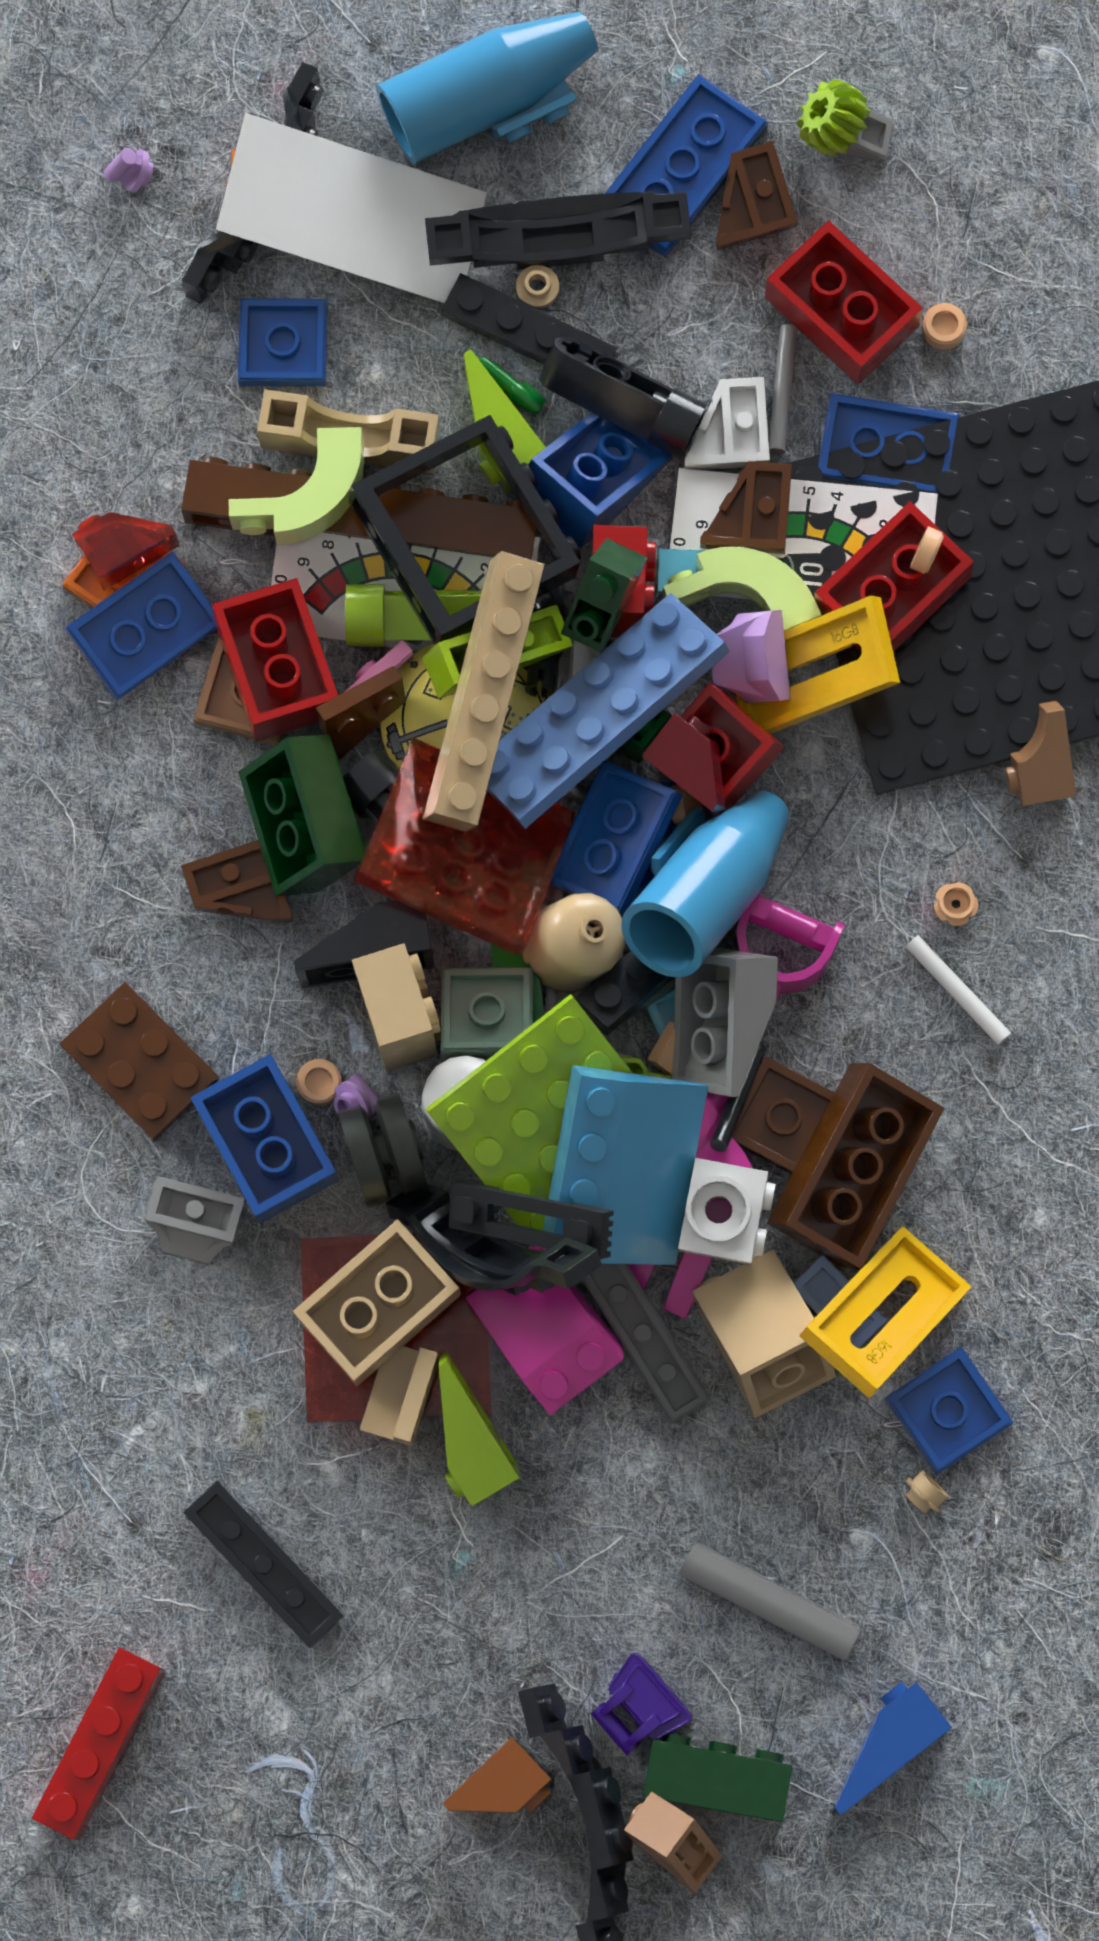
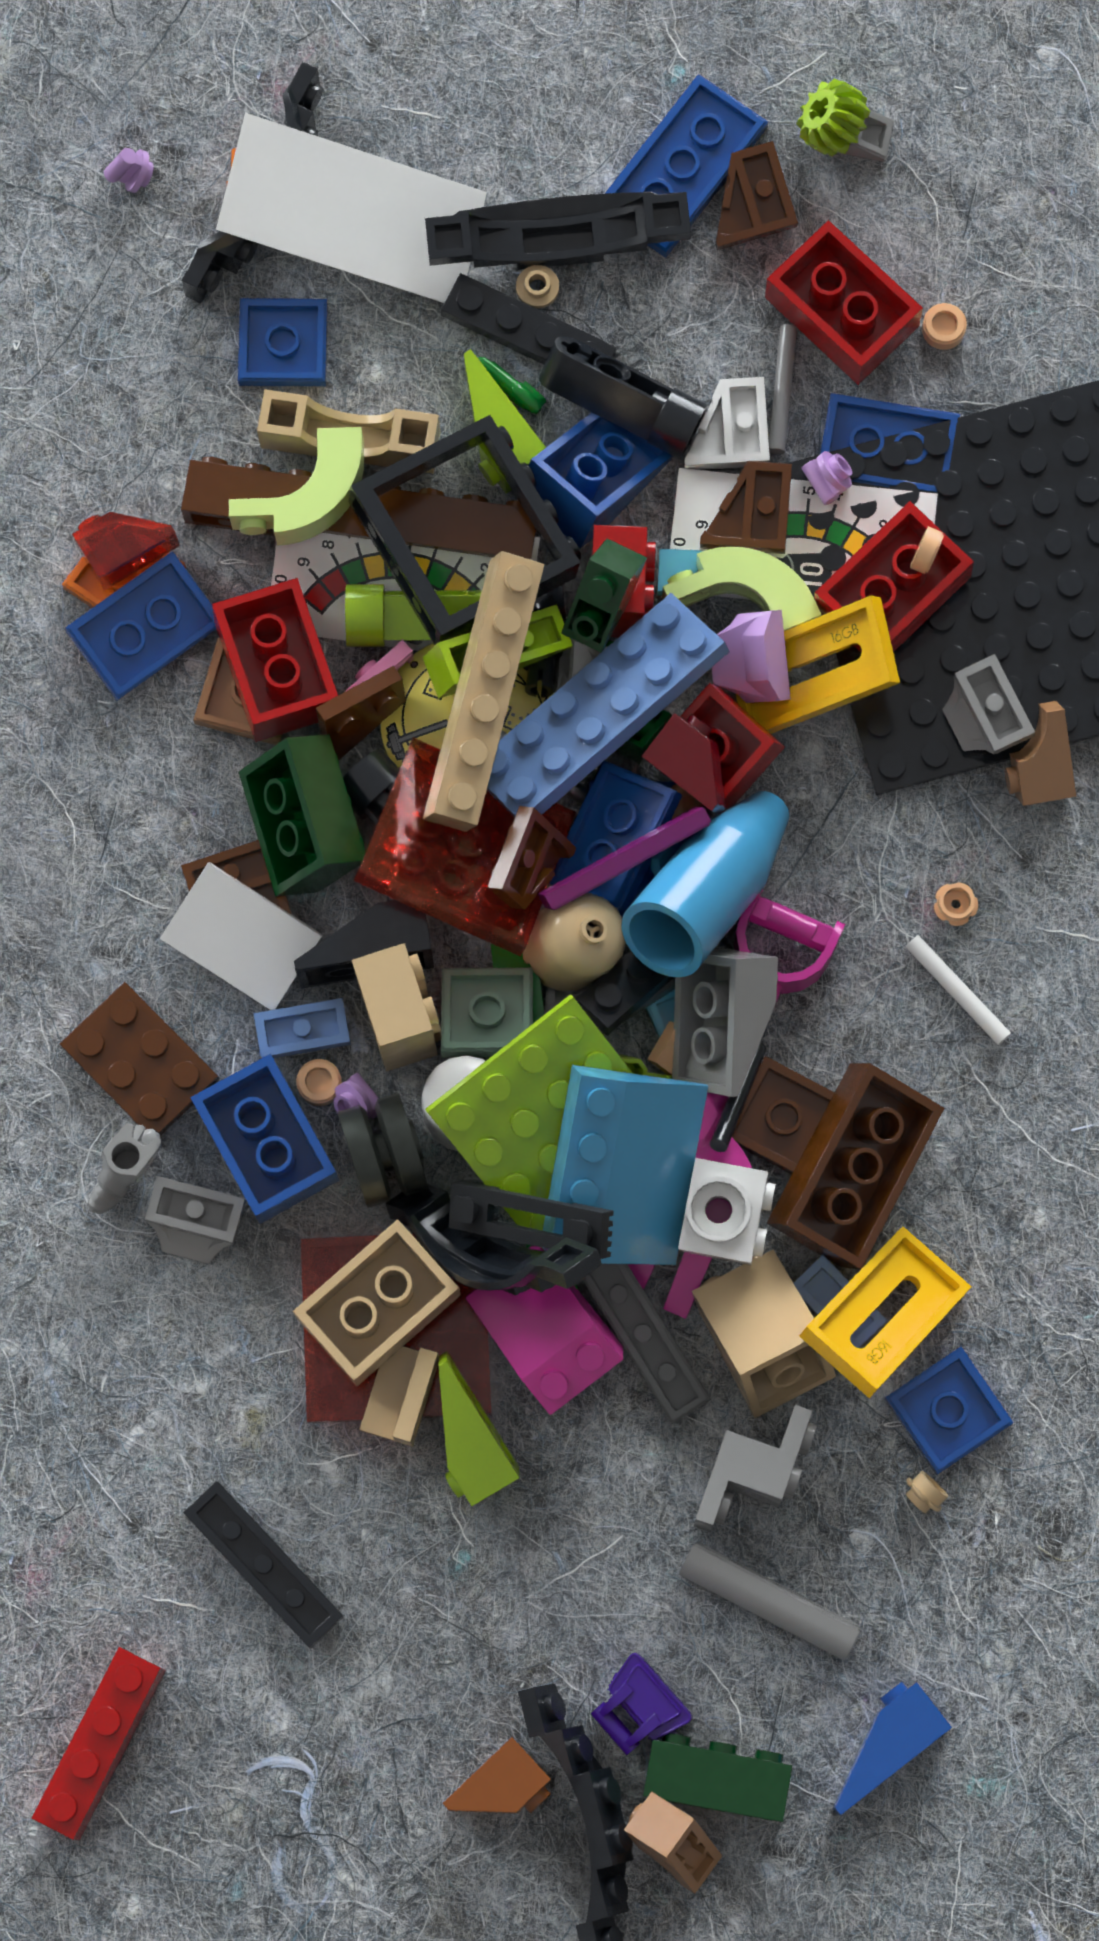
(123, 1164): none -> light grey animal
(240, 936): none -> white tile
(302, 1028): none -> medium blue plate
(486, 83): dark azure piece -> none
(527, 858): none -> reddish brown wing
(624, 858): none -> magenta tile
(755, 1469): none -> light grey bracket
(828, 476): none -> lavender plate
(986, 709): none -> light grey slope

